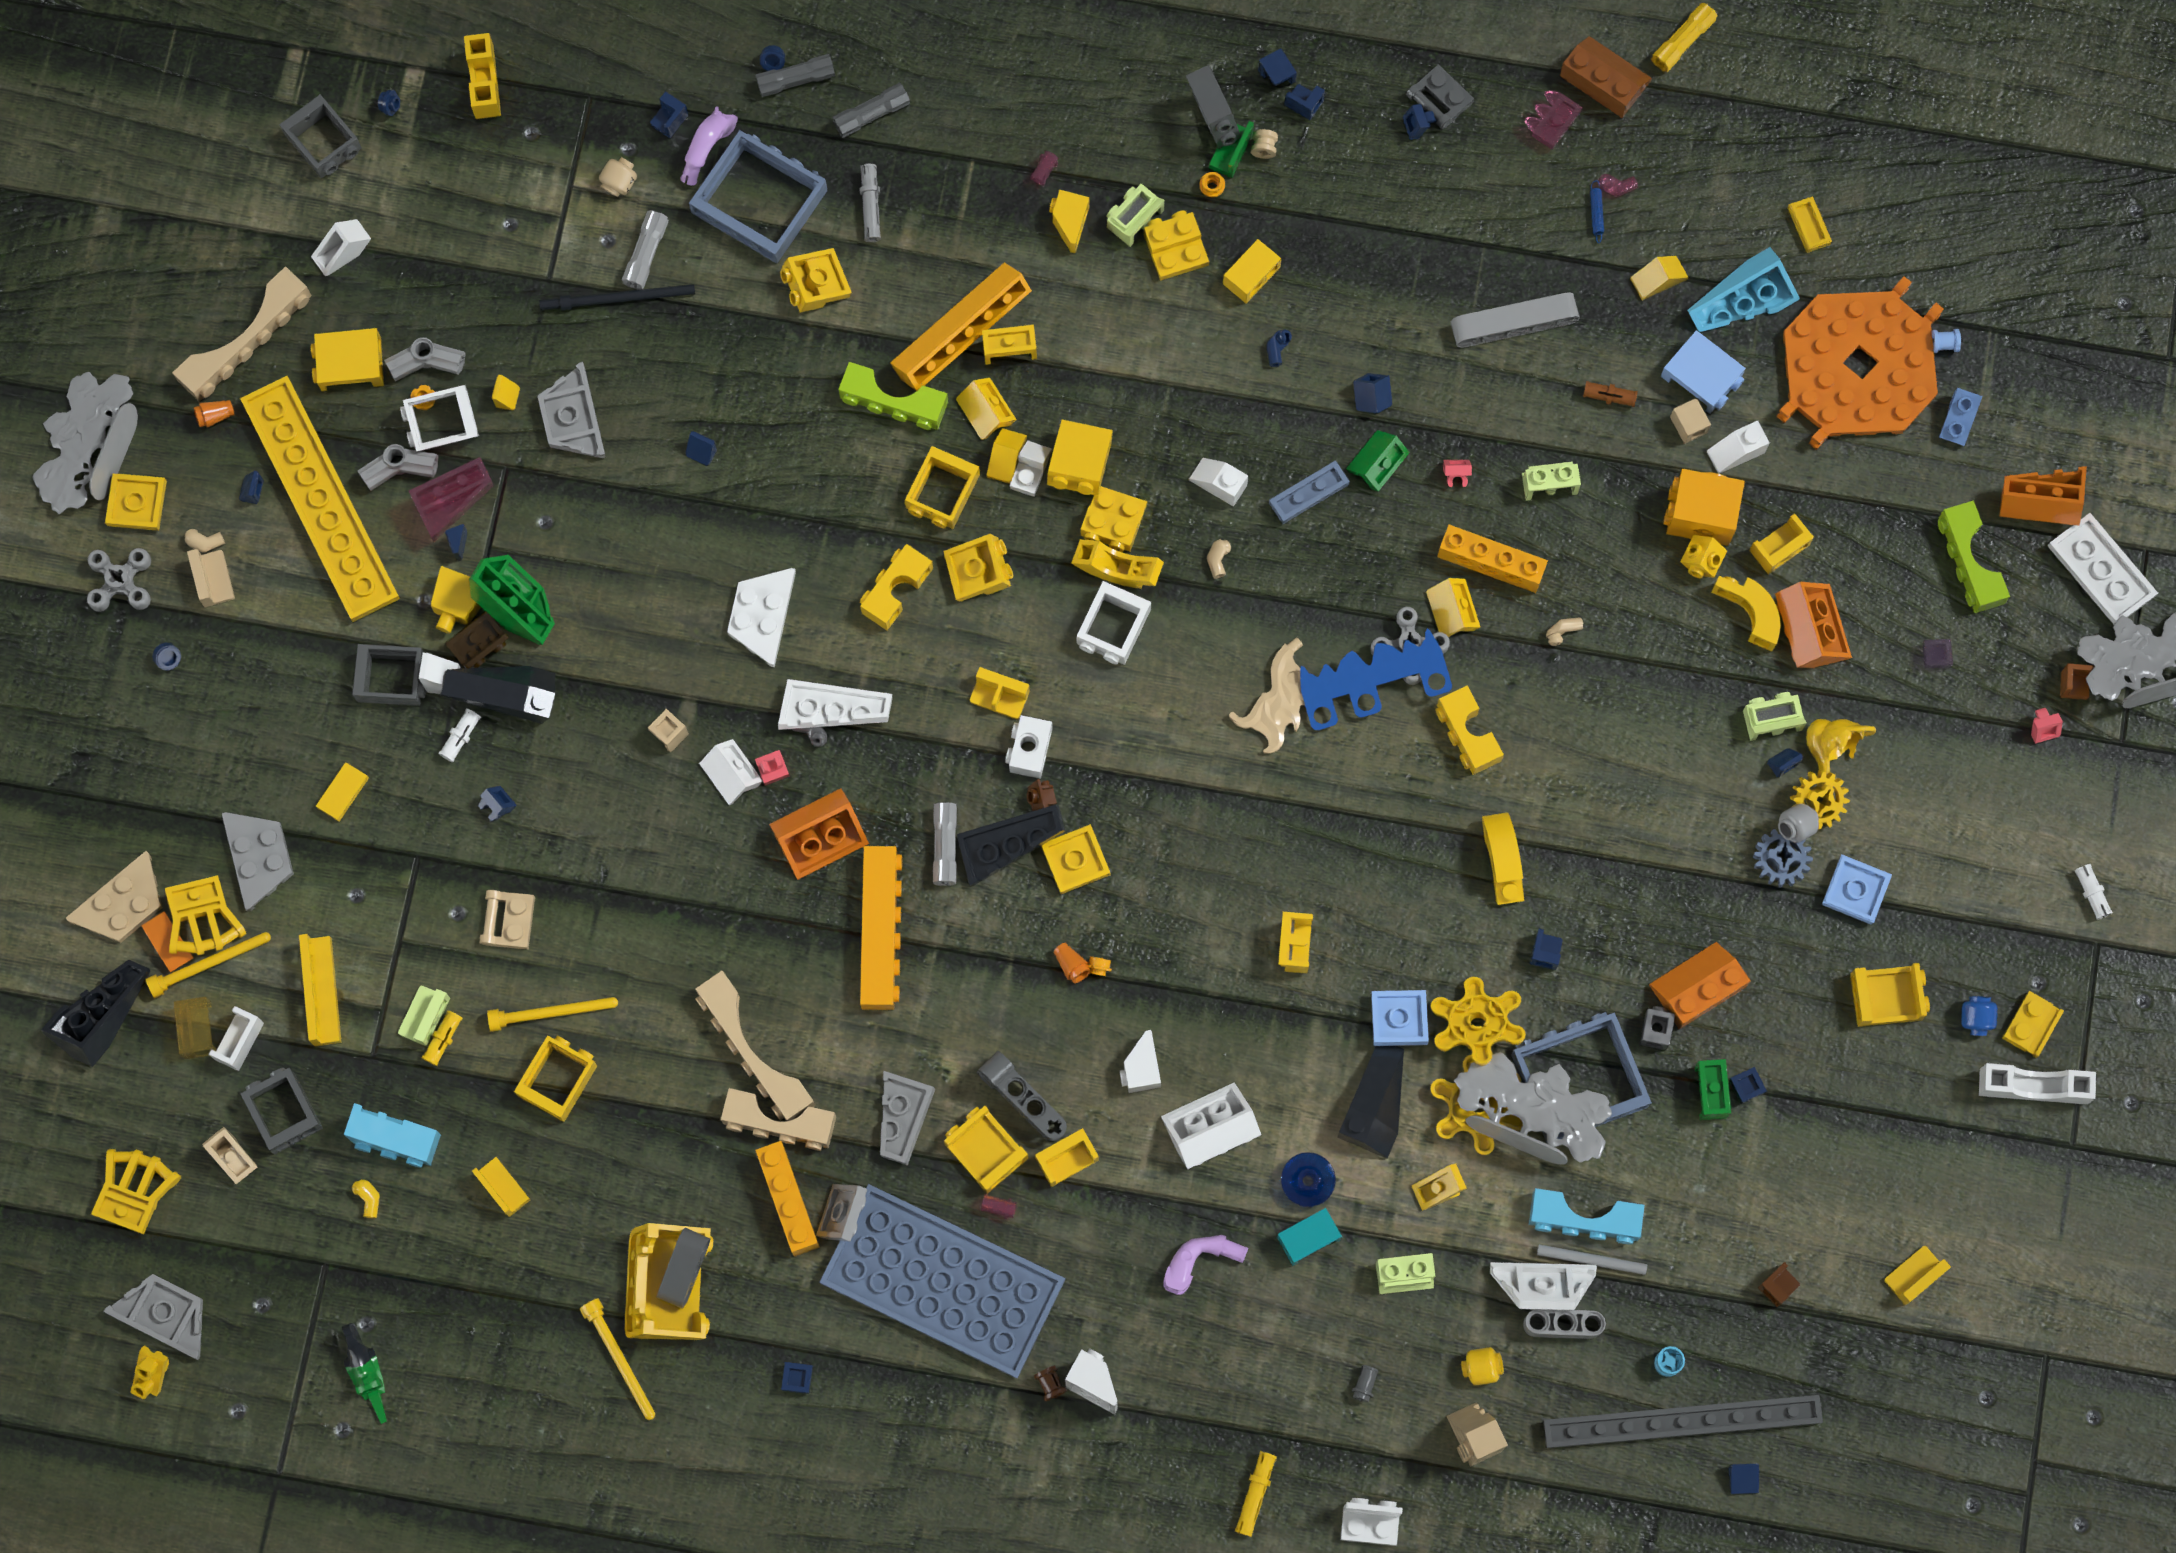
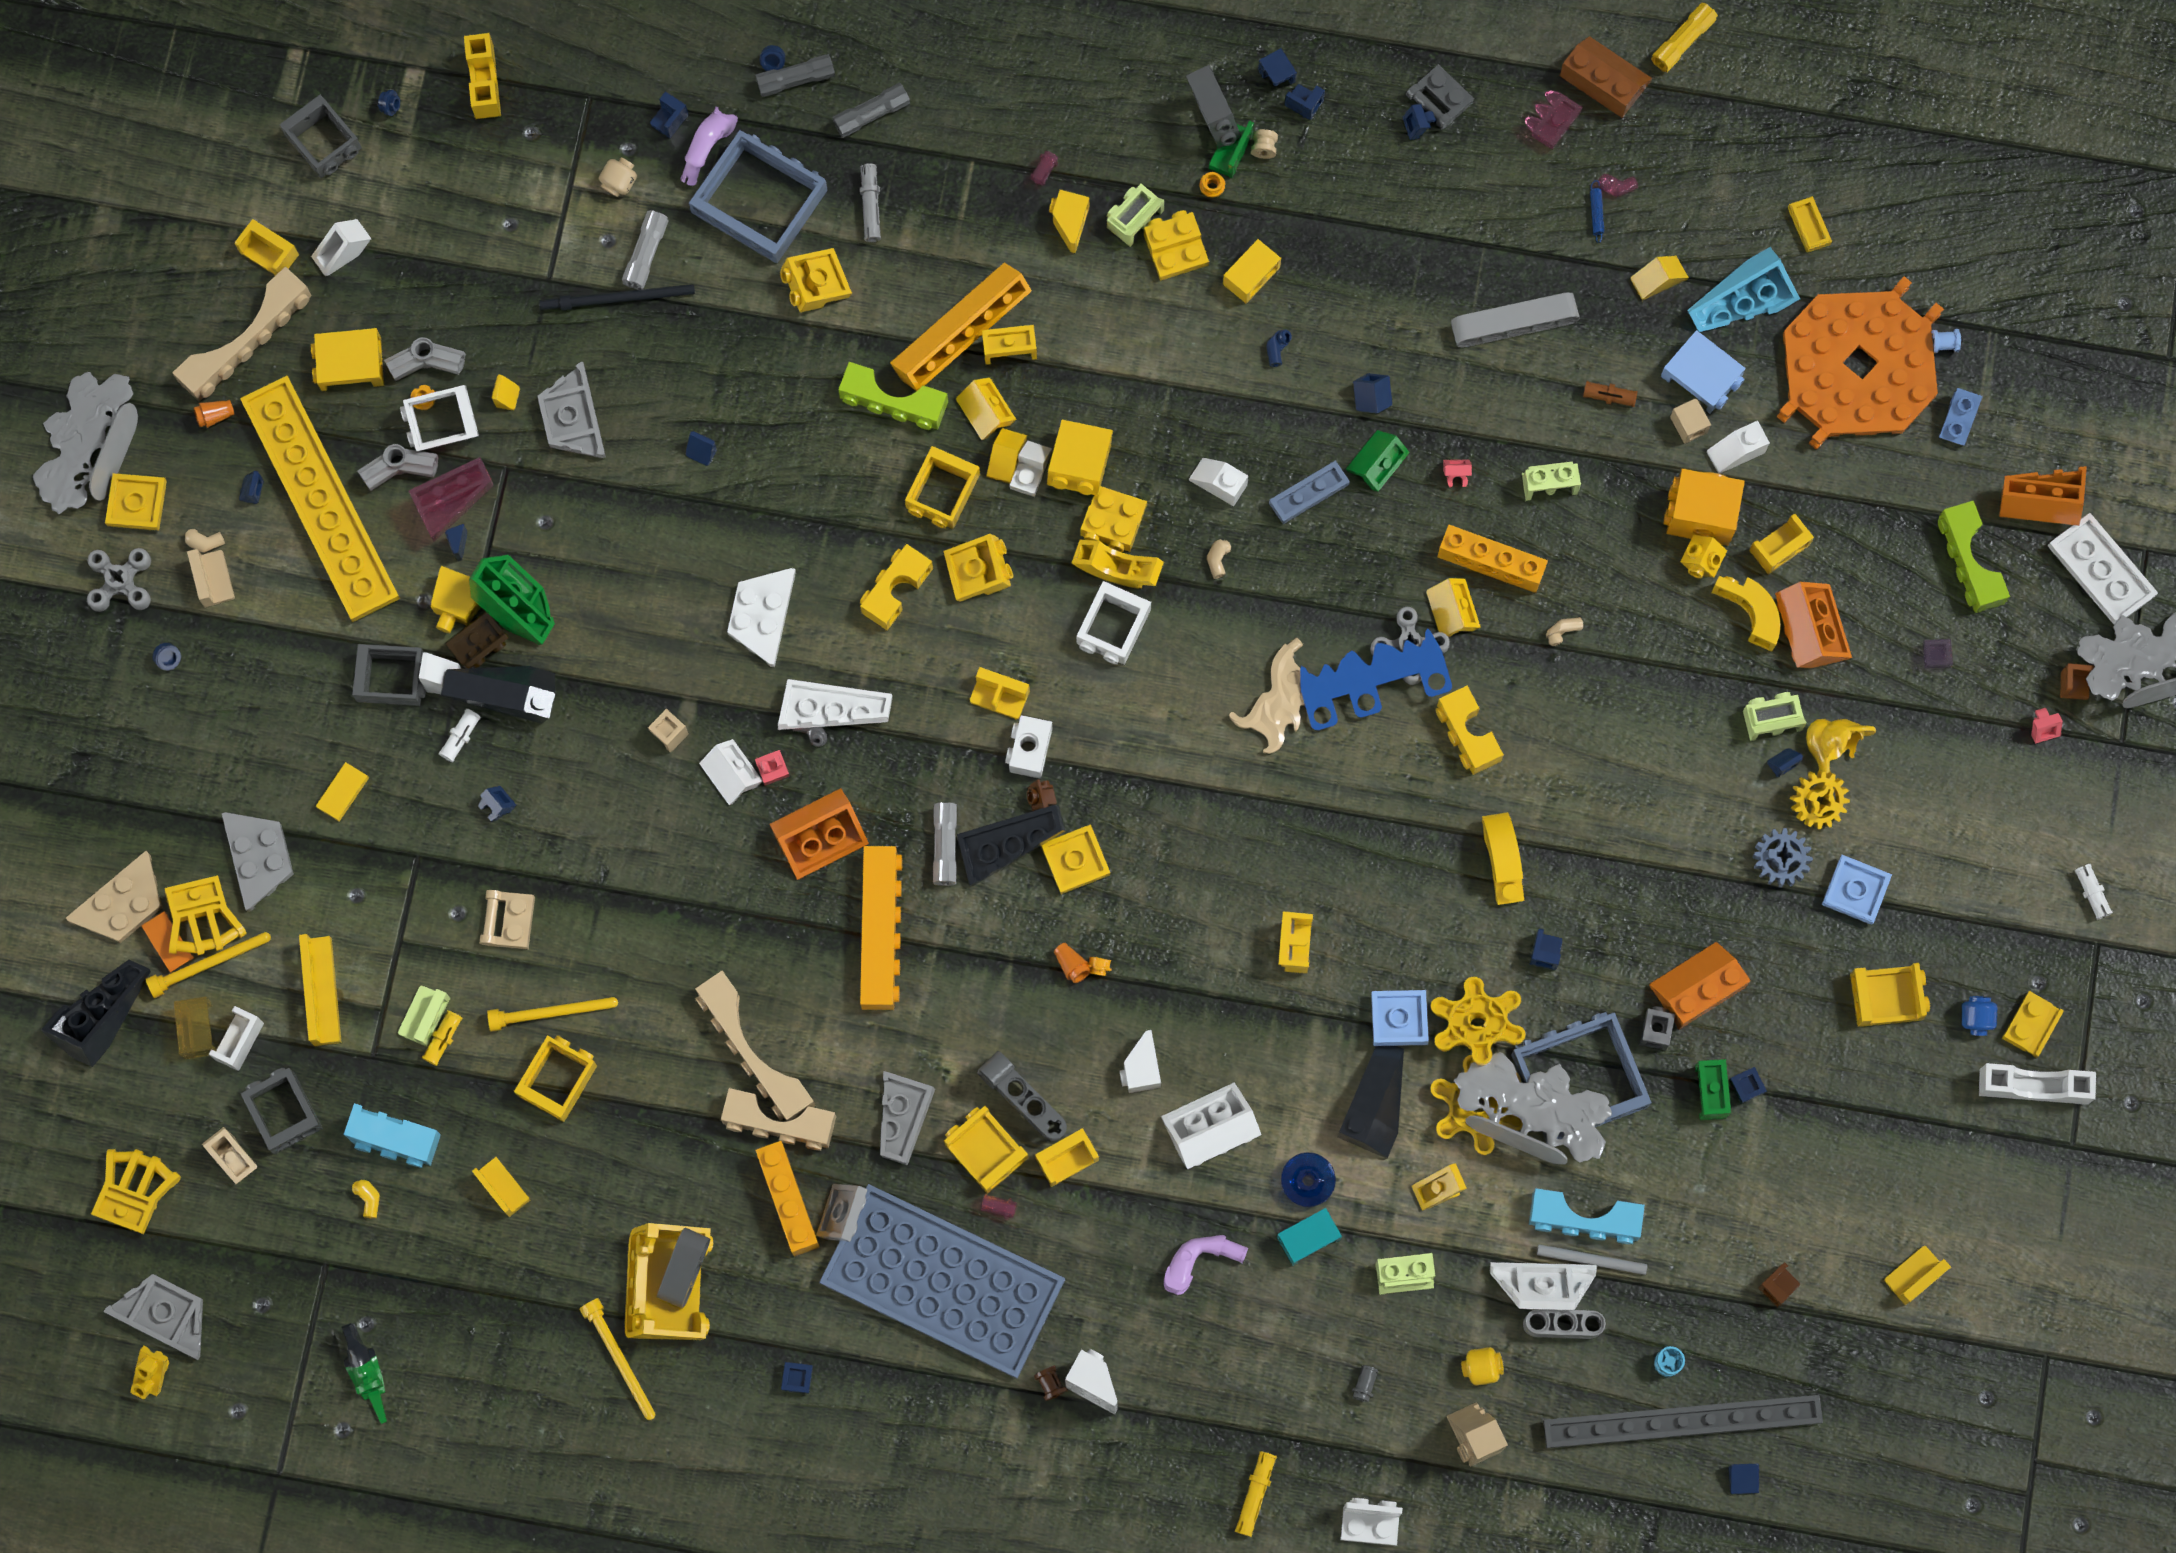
(266, 248): none -> yellow panel
(1798, 823): light grey head -> none

